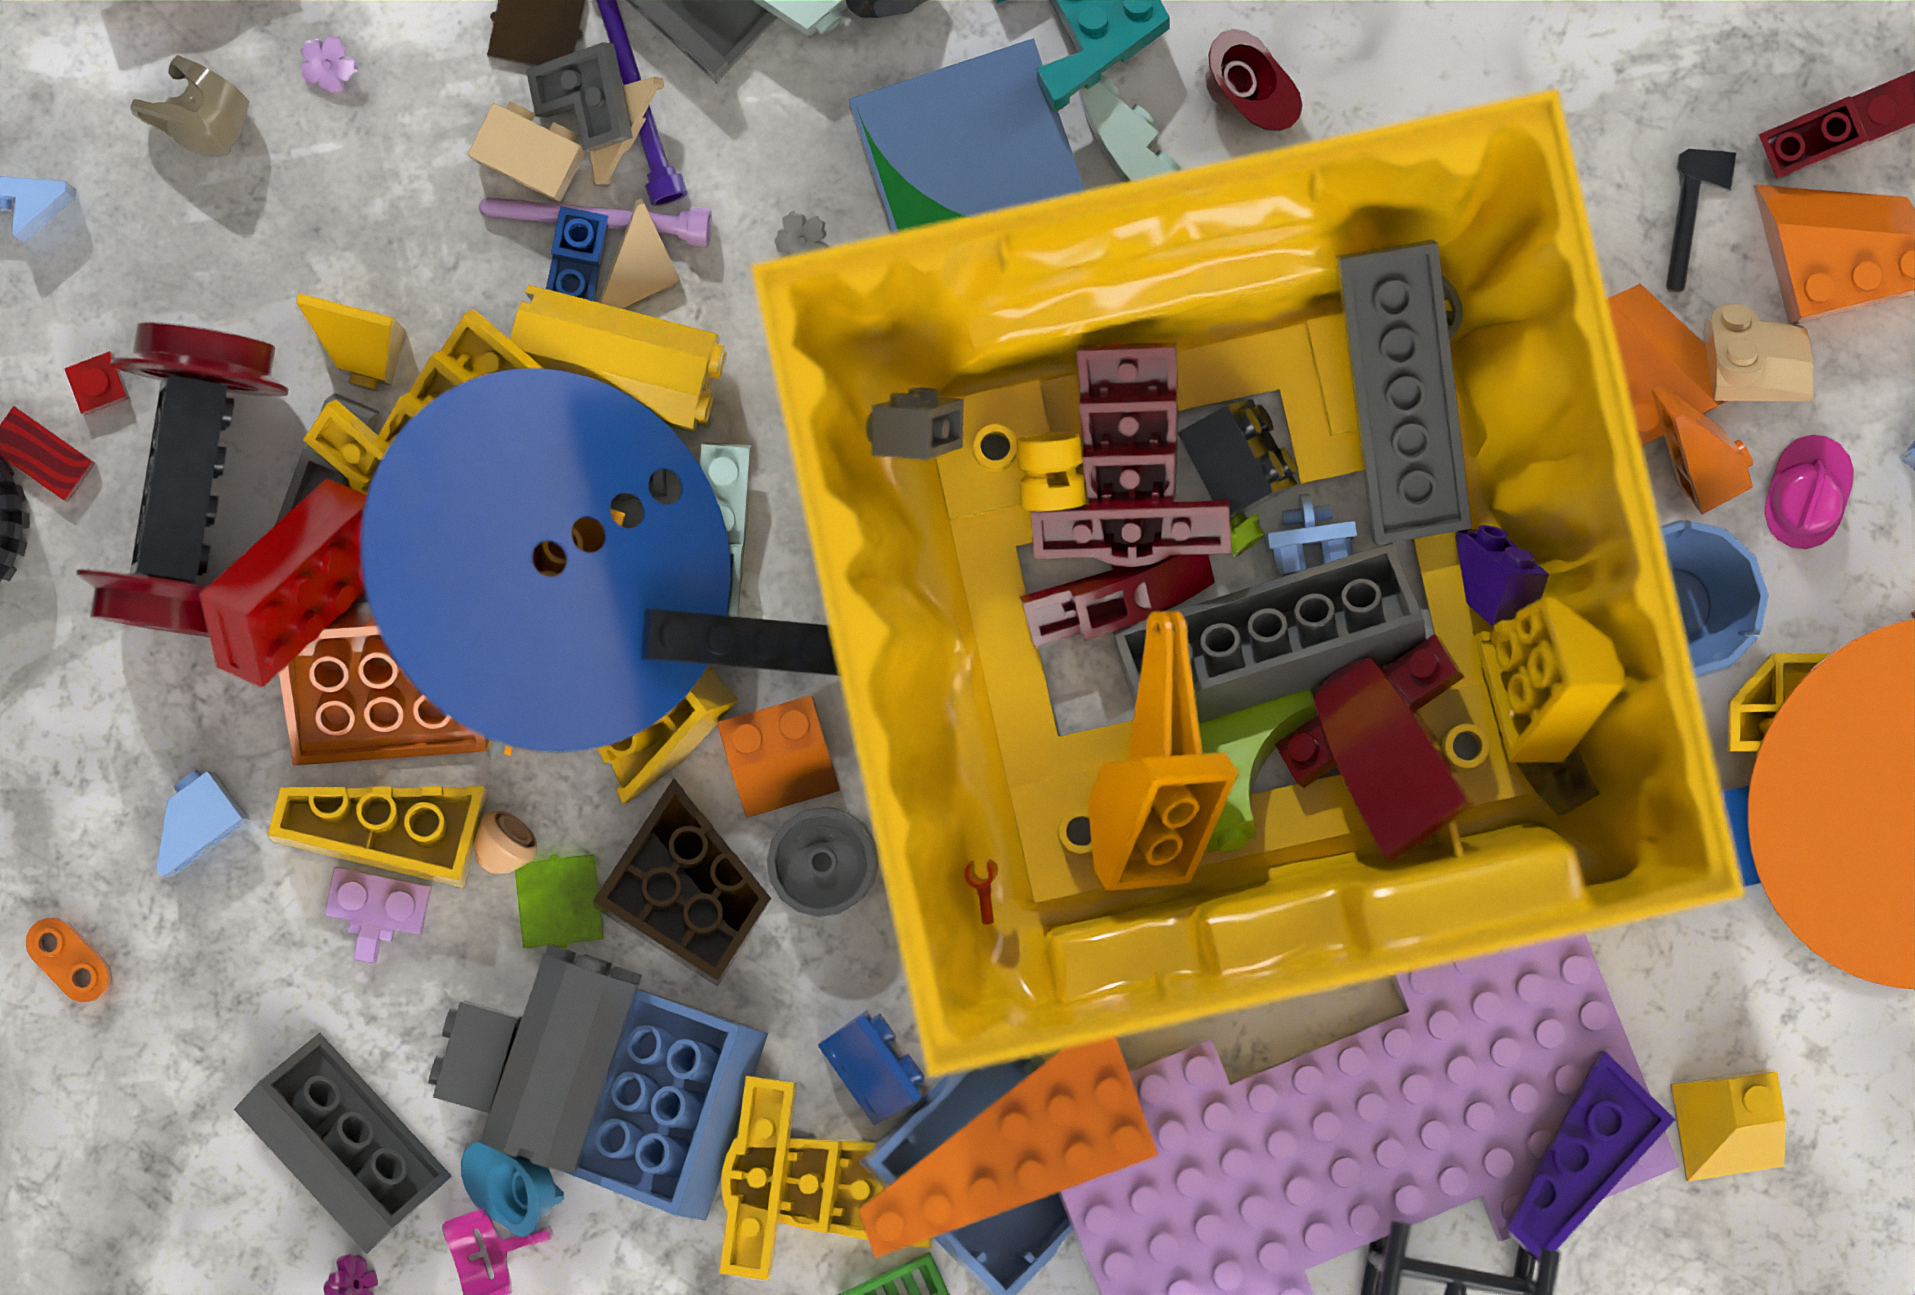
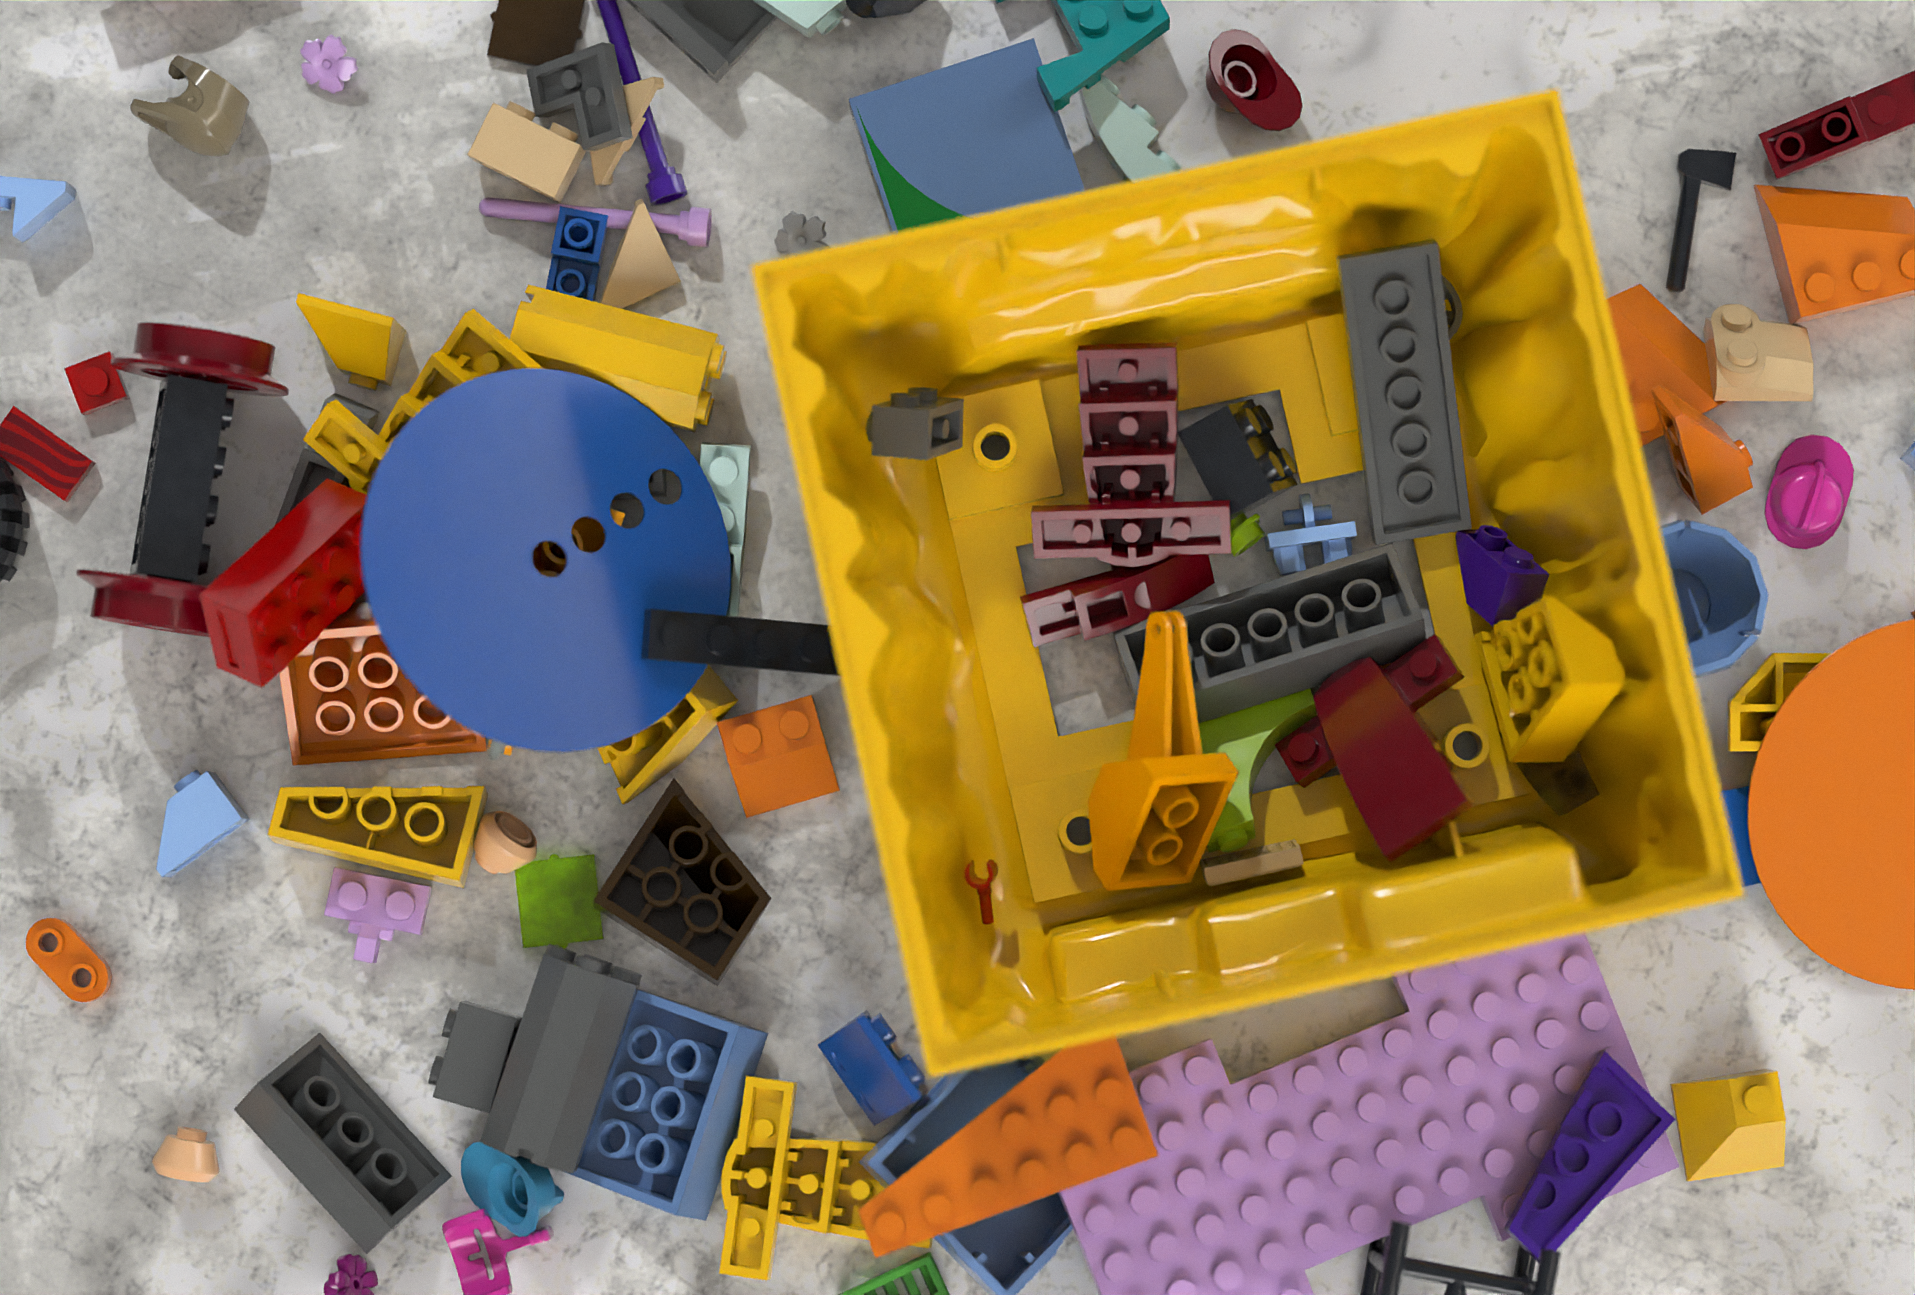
(187, 1156): none -> light nougat cone
(852, 861): dark grey wheel -> none
(1048, 454): yellow wheel -> none
(1251, 862): none -> tan tile

